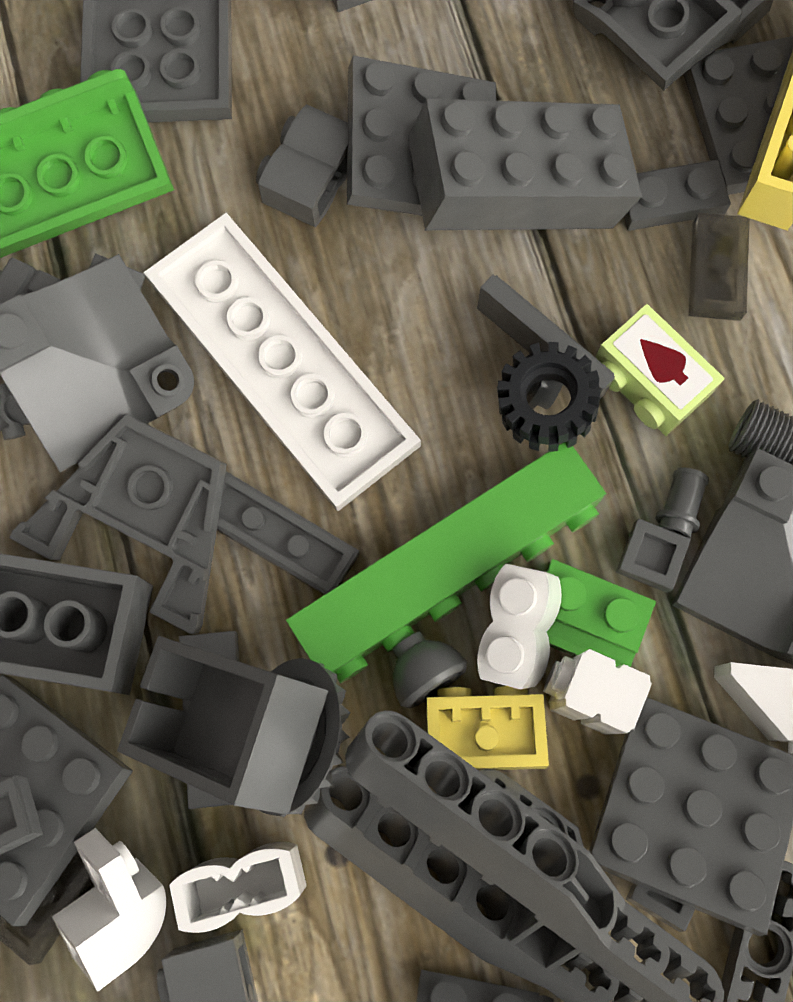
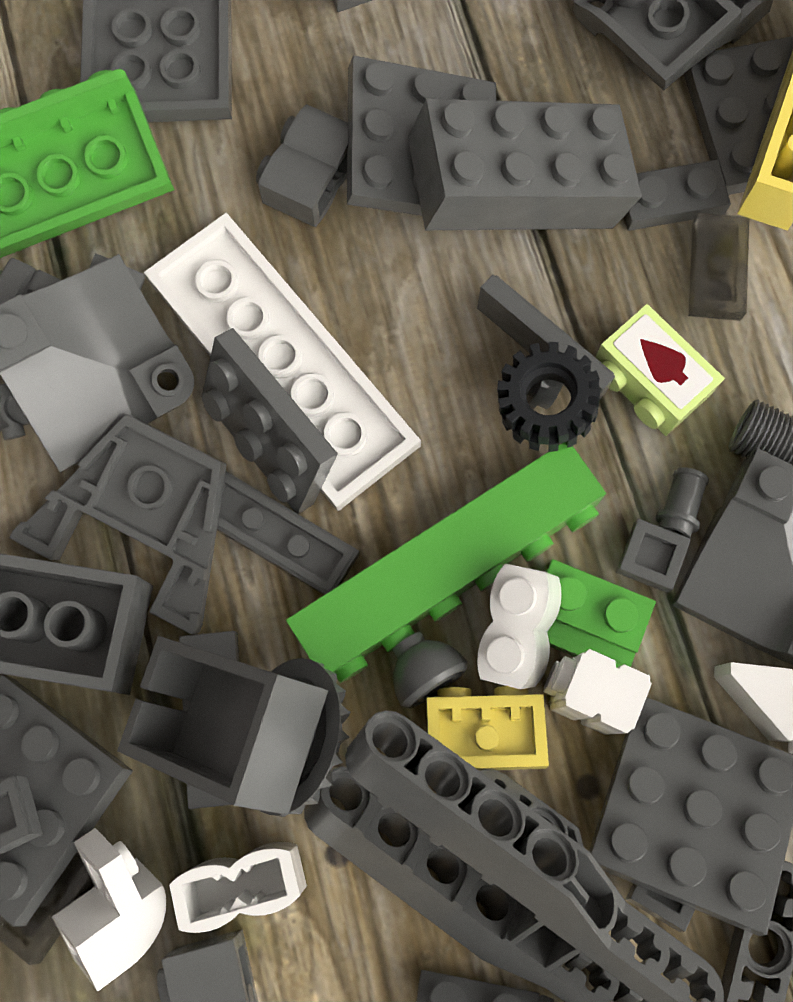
(266, 422): none -> dark grey plate

